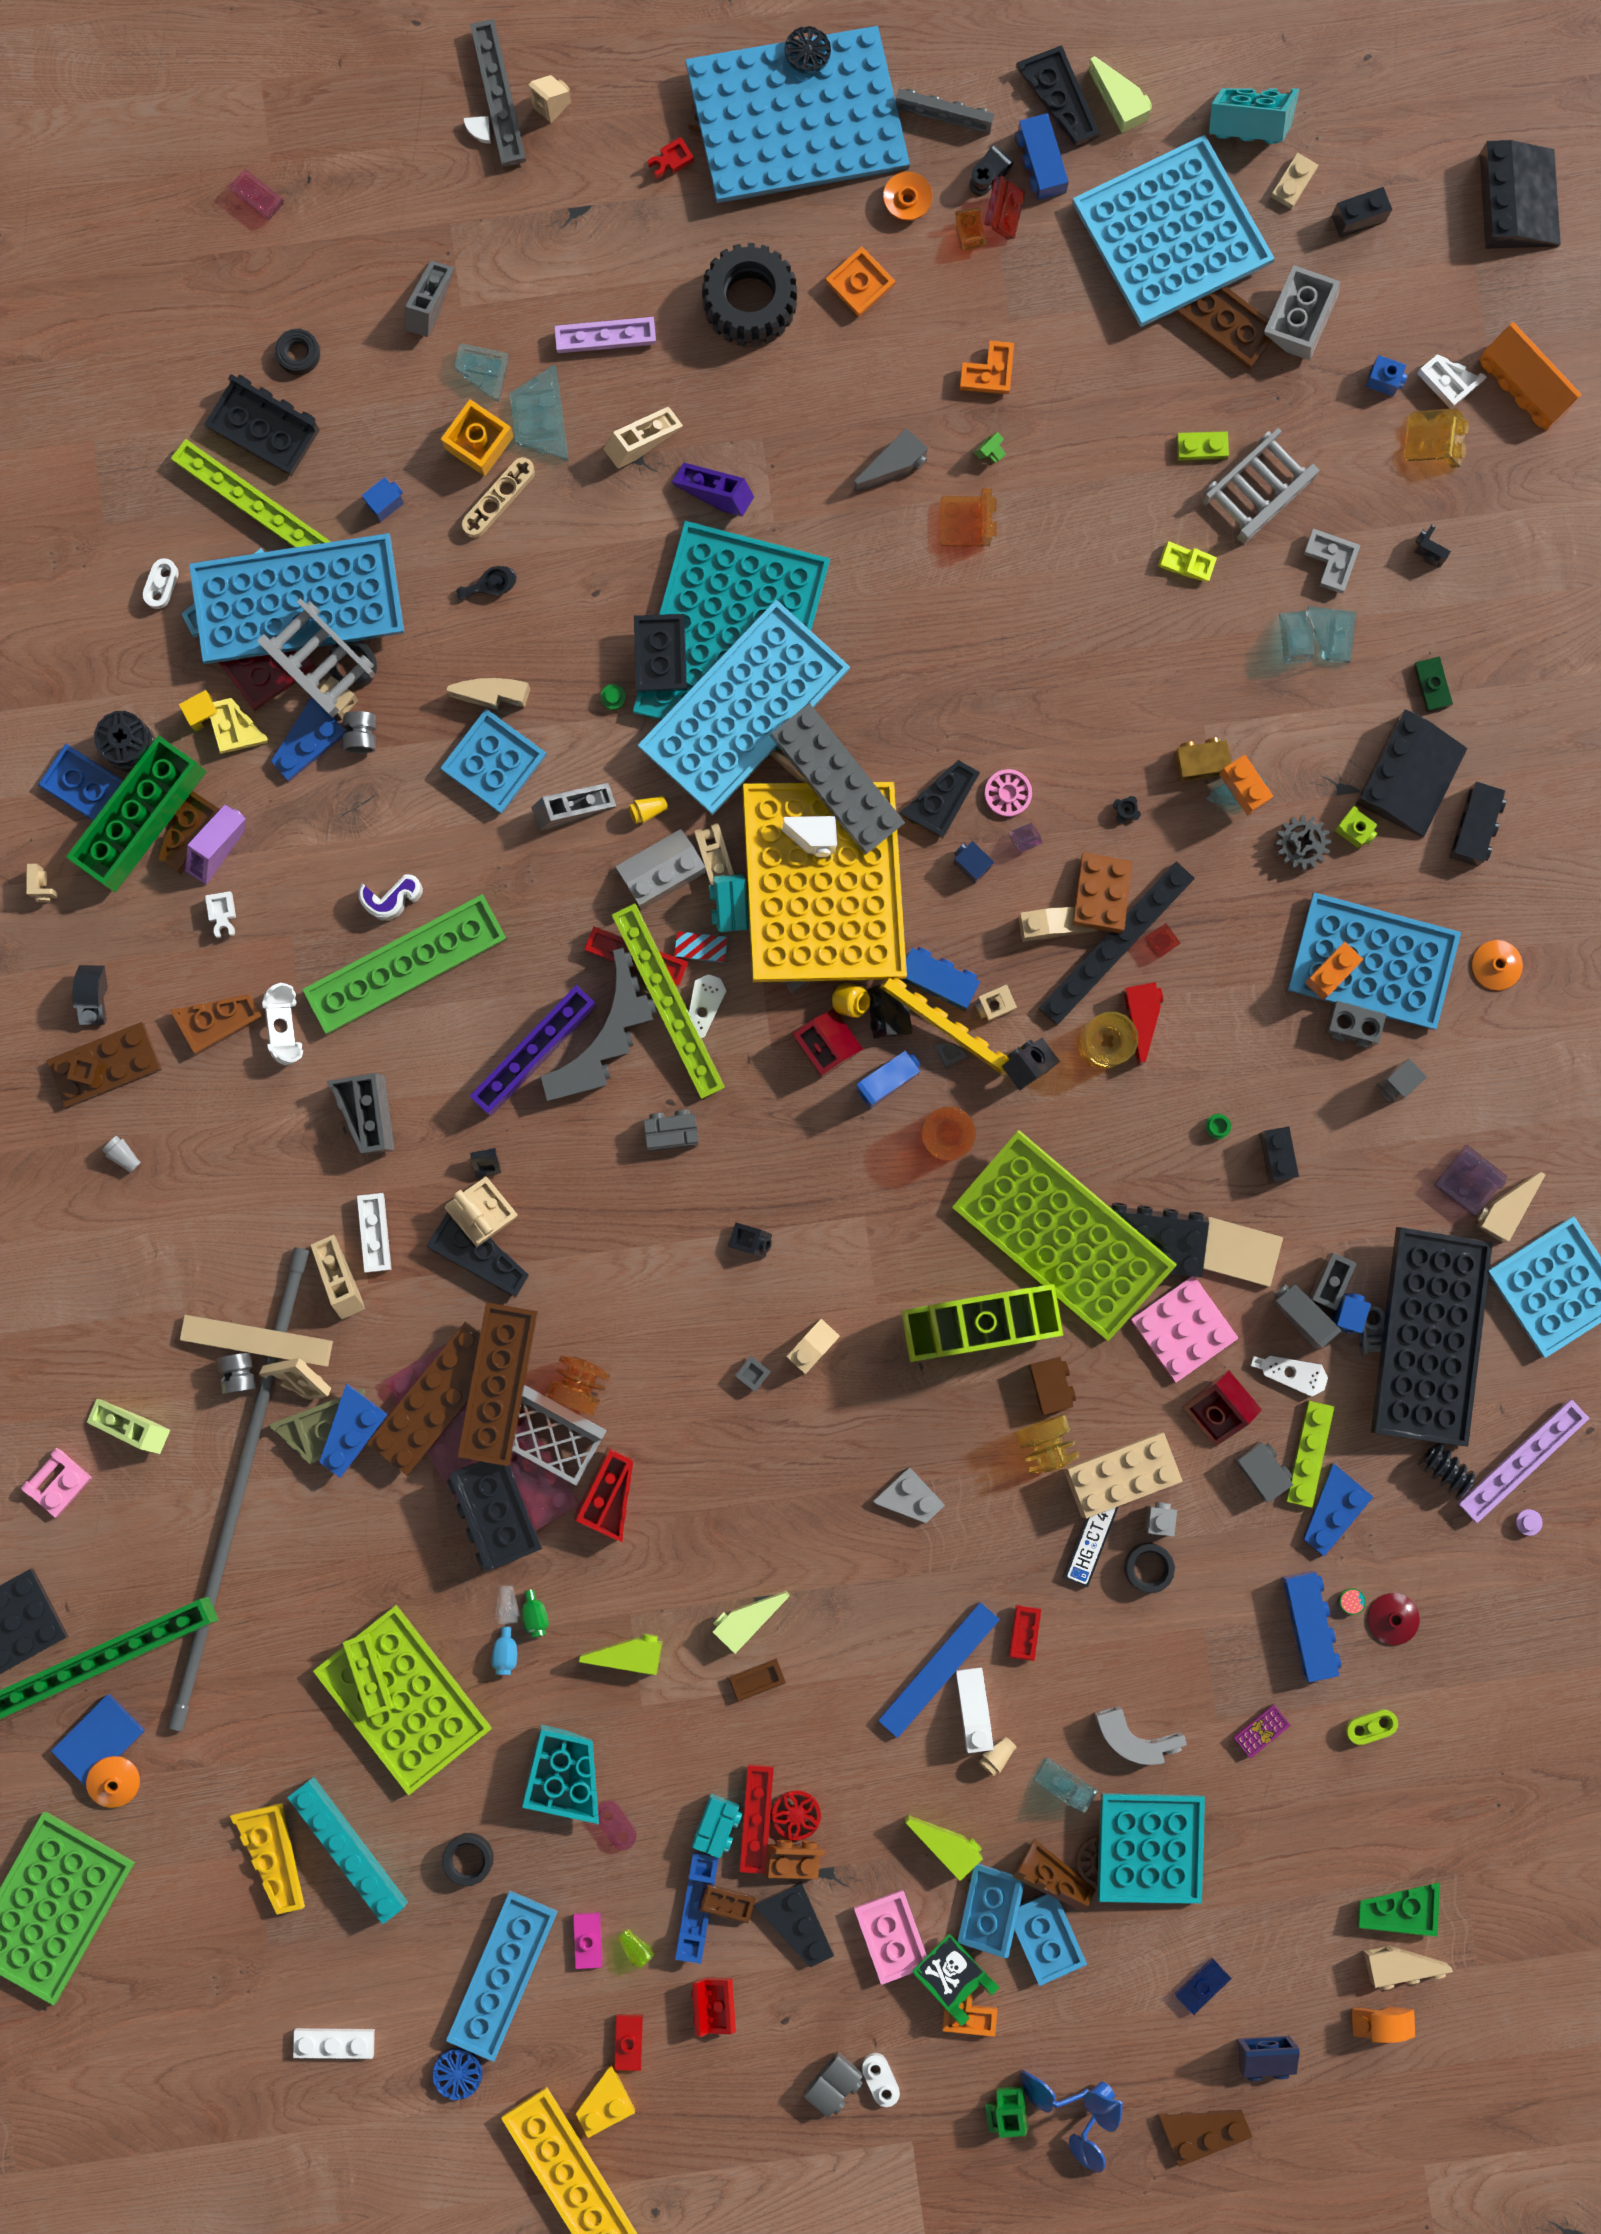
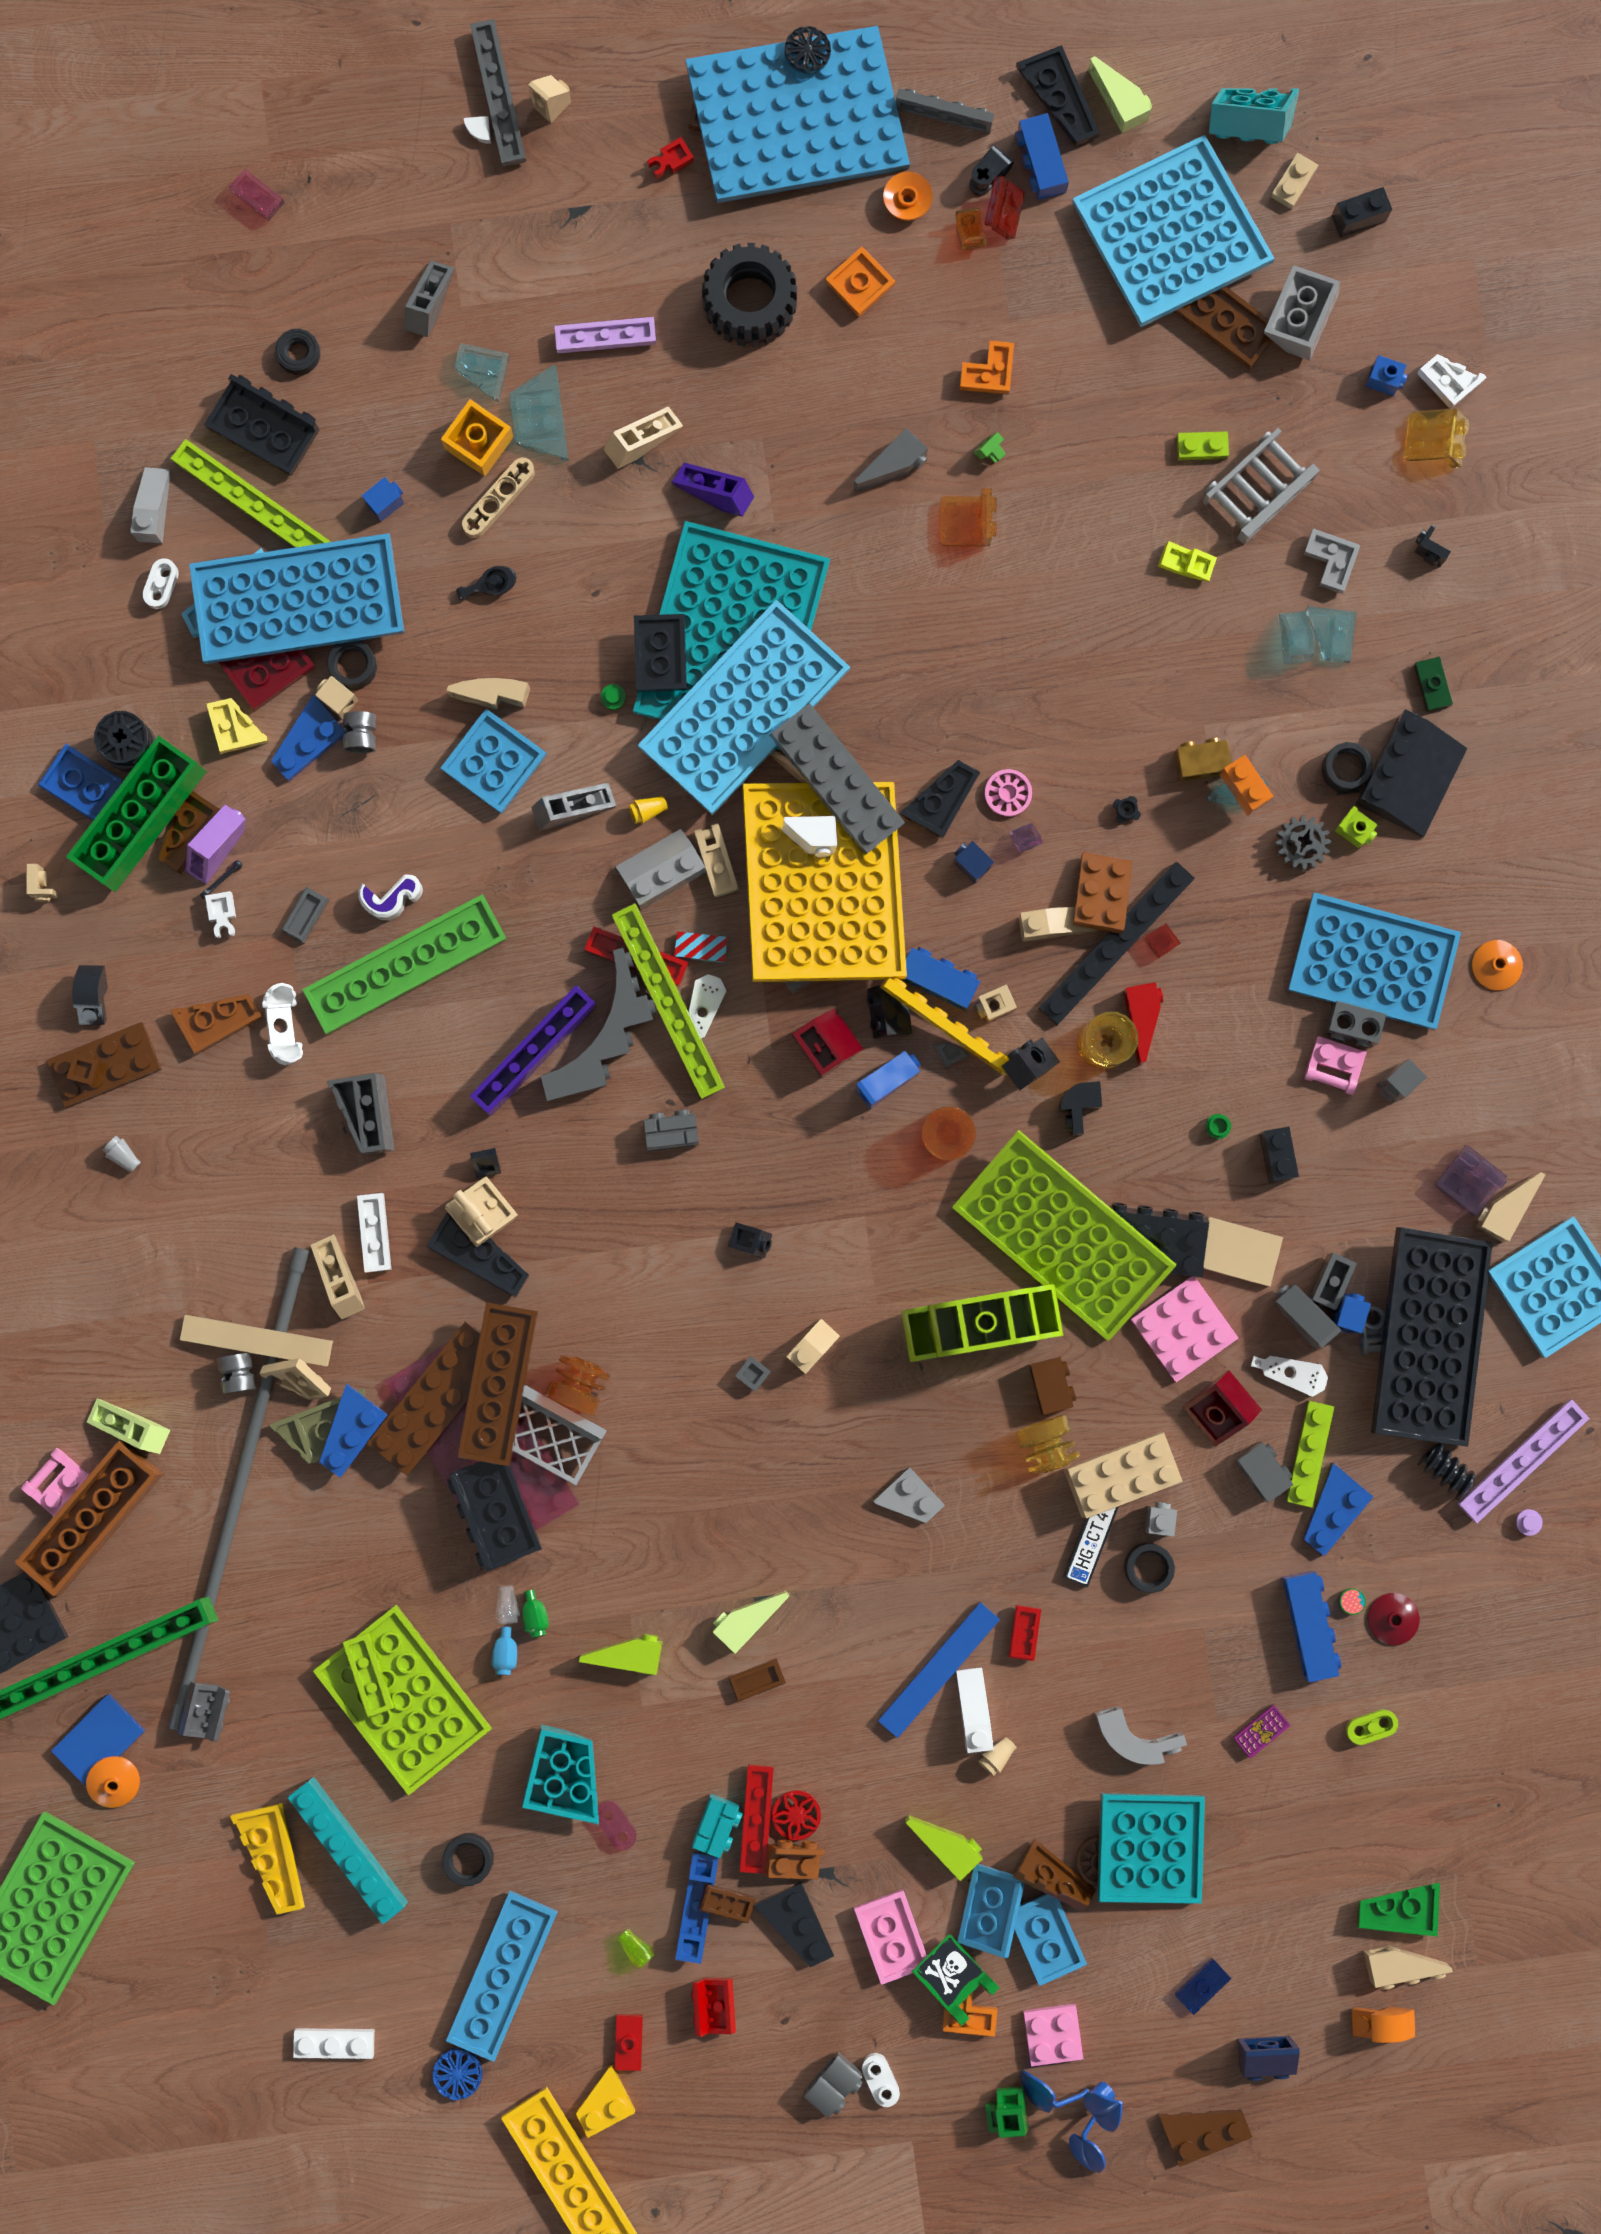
(89, 1518): none -> dark orange brick
(151, 506): none -> light grey slope
(198, 709): yellow panel -> none
(204, 1711): none -> flat silver bracket
(237, 865): none -> black hinge
(305, 915): none -> dark grey tile
(310, 681): light grey fence -> none
(587, 1940): dark pink plate -> none
(607, 1495): red wedge -> none
(730, 903): teal brick -> none
(850, 1000): yellow head -> none
(1053, 2034): none -> bright pink plate
(1065, 1785): clear light blue slope -> none
(1078, 1098): none -> black brick
(1333, 970): orange brick -> none
(1337, 1057): none -> bright pink plate
(1358, 751): none -> black tyre
(1478, 824): black brick -> none
(1519, 195): black slope -> none
(1529, 377): orange slope -> none

